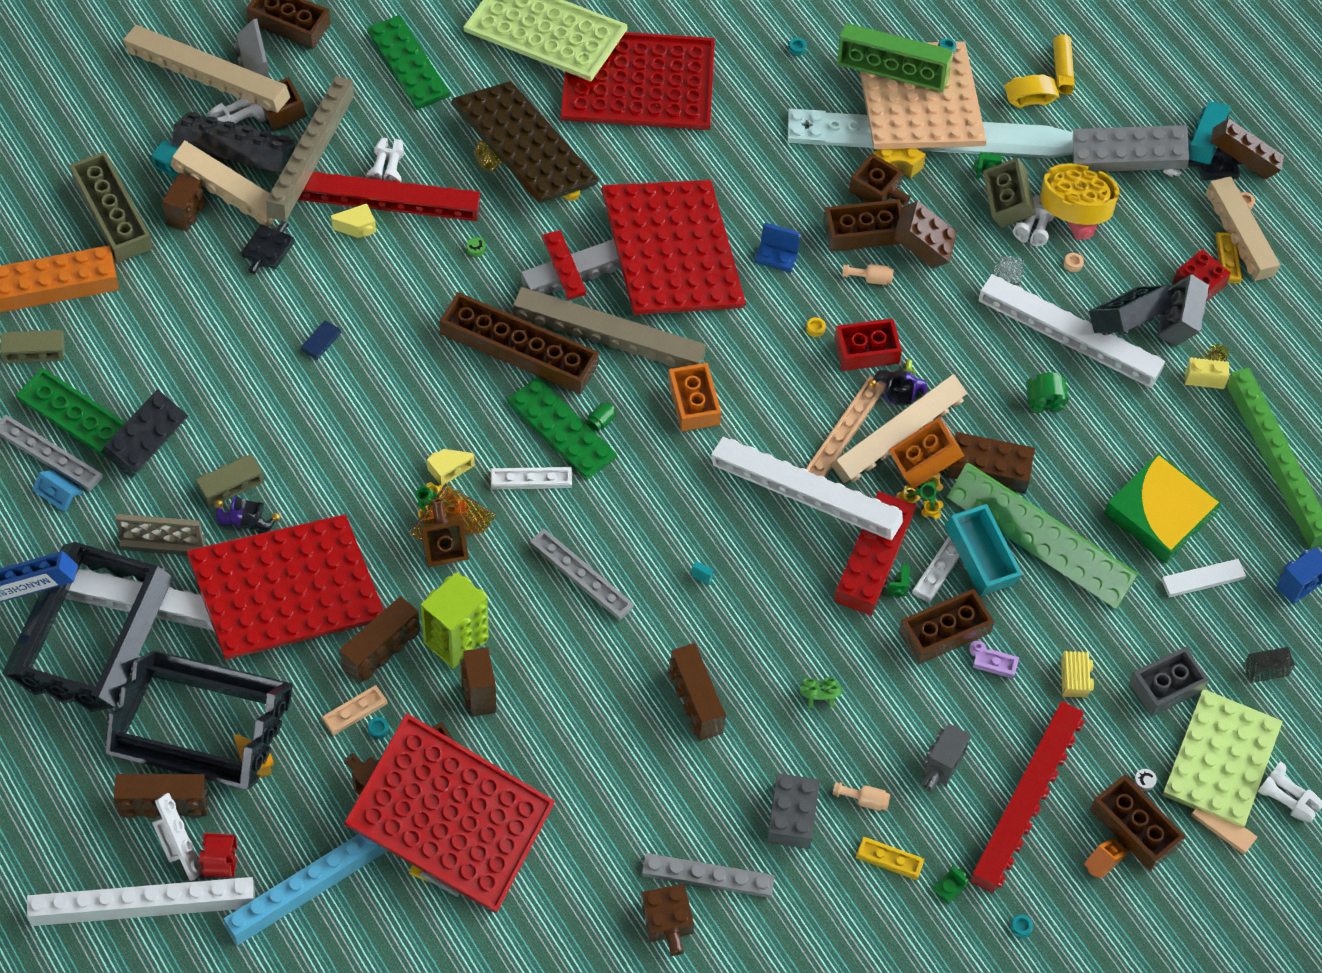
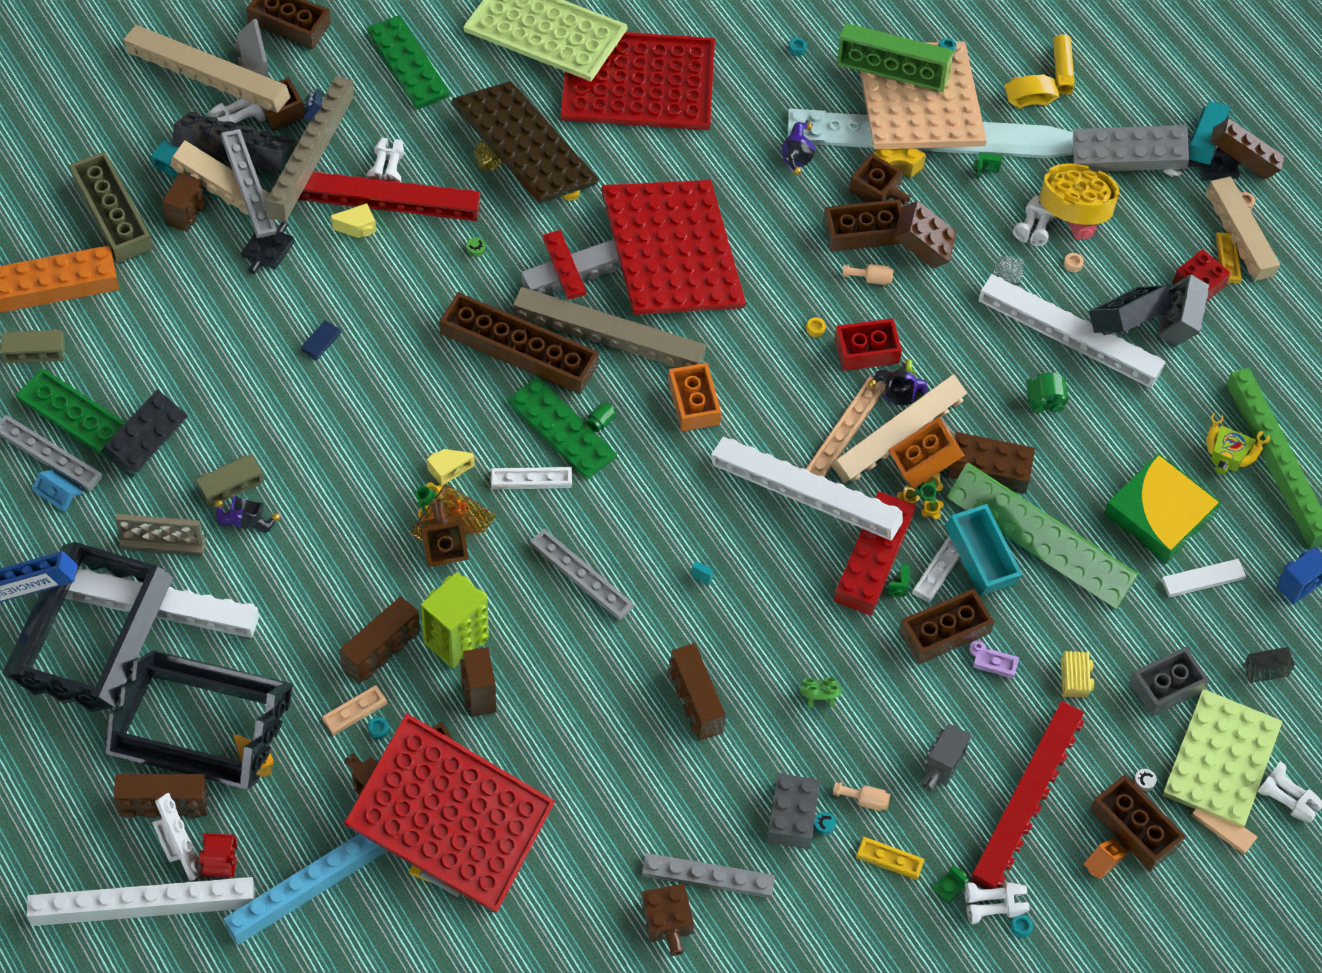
(248, 183): none -> light grey plate
(285, 586): red plate -> none
(312, 104): none -> dark blue plate
(778, 247): blue bracket -> none
(797, 148): none -> piece
(824, 823): none -> teal tile
(1008, 907): none -> white piece
(1009, 192): olive brick -> none
(1207, 373): light yellow brick -> none
(1218, 352): clear yellow tile -> none
(1232, 449): none -> torso

